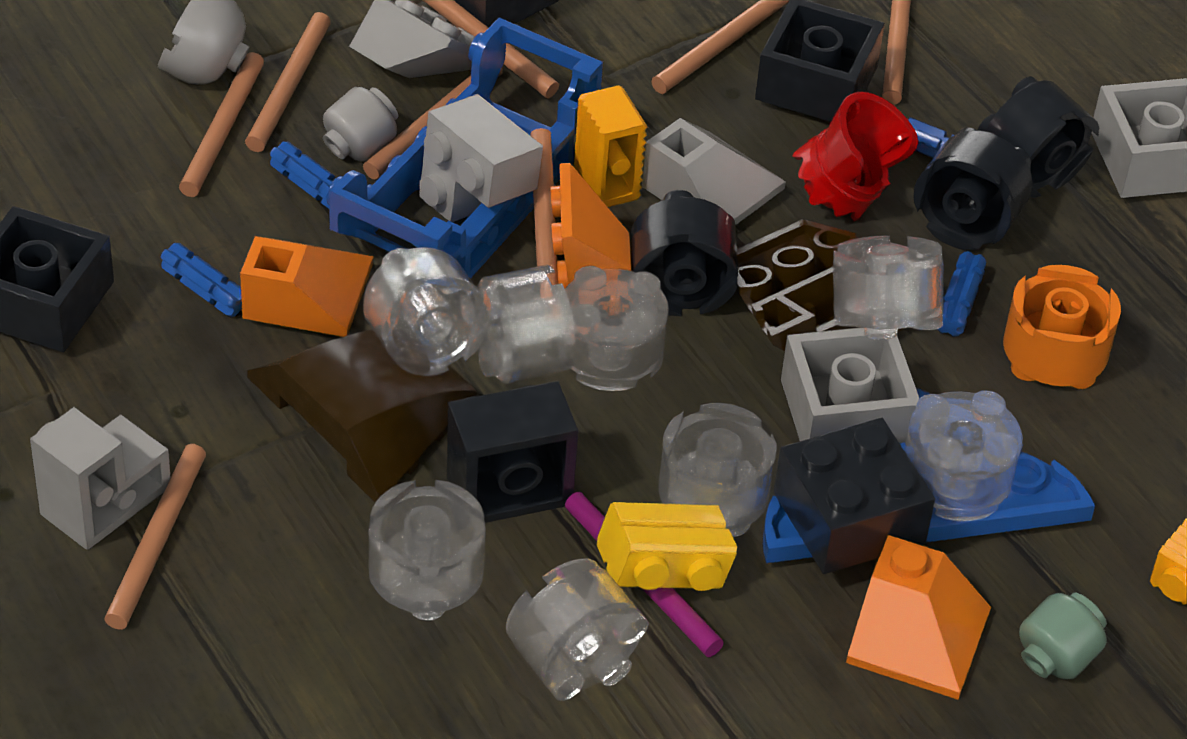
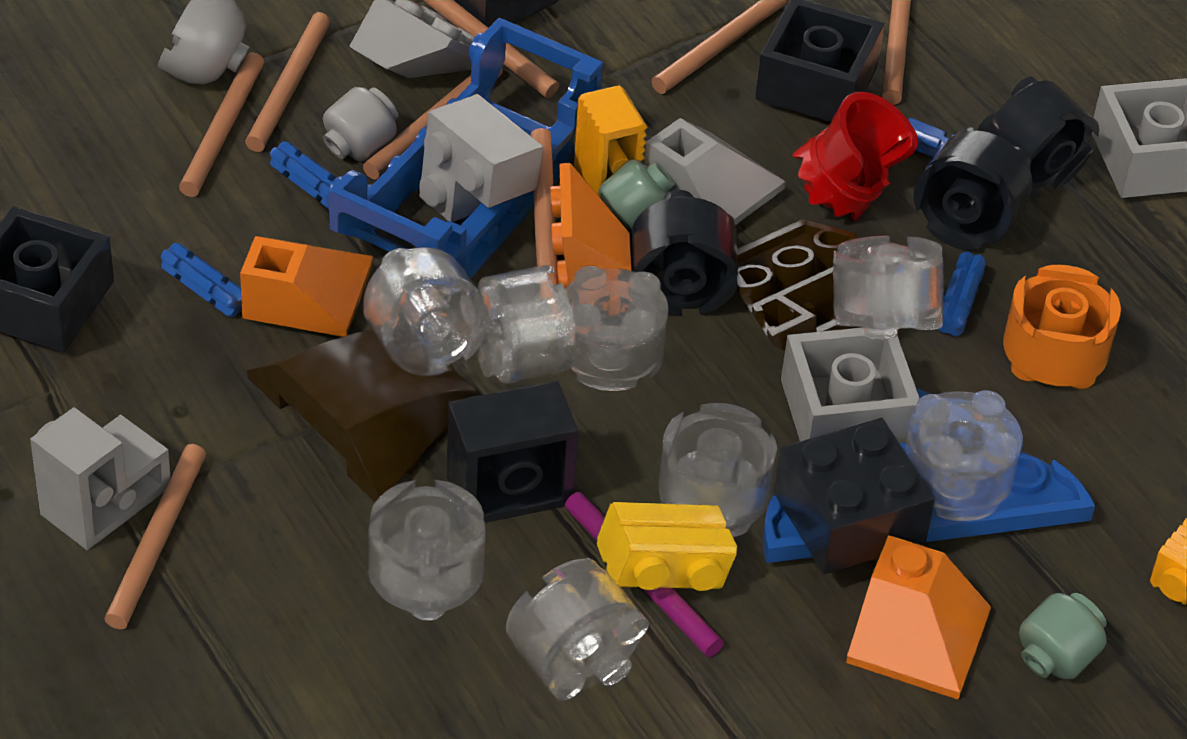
(634, 190): none -> sand green head

